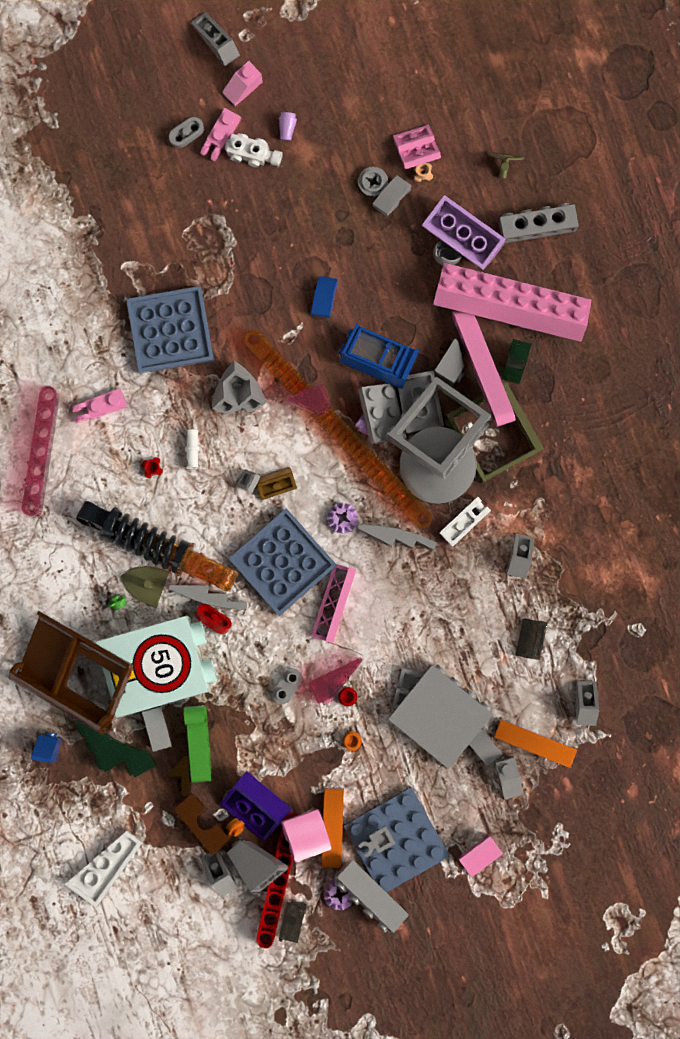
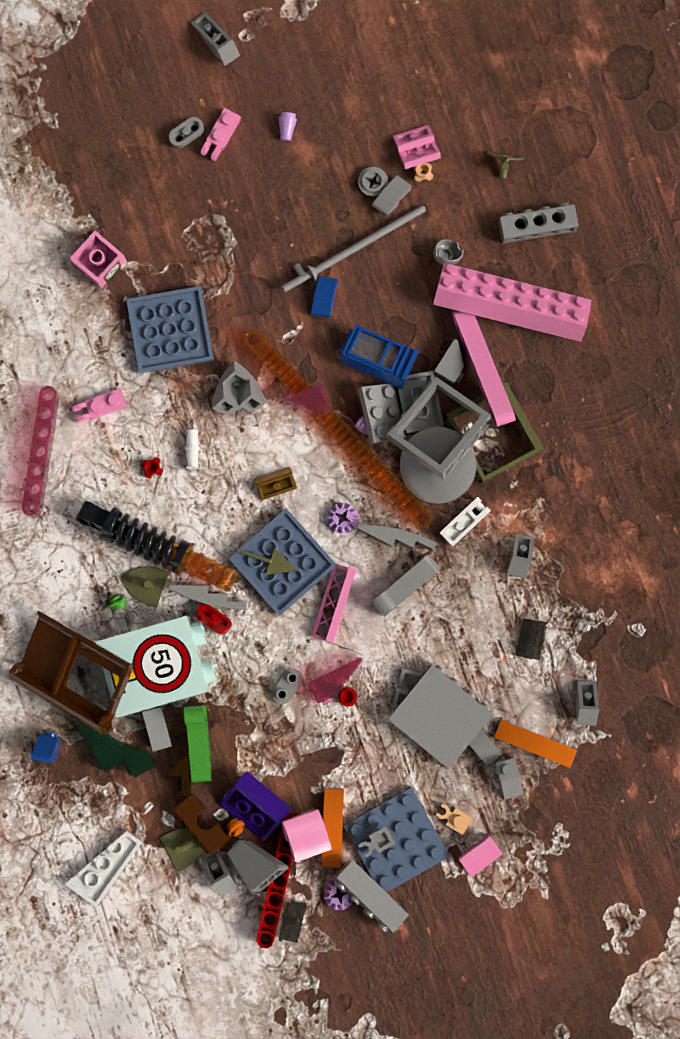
(98, 259): none -> bright pink brick
(182, 848): none -> olive shield
(242, 83): bright pink slope -> none
(246, 153): white brick -> none
(248, 481): light grey tile -> none
(277, 563): none -> olive piece
(313, 271): none -> light grey piece
(352, 741): orange plate -> none
(406, 585): none -> light grey beam
(456, 820): none -> light nougat plate
(464, 232): lavender slope -> none
(516, 361): clear green slope -> none

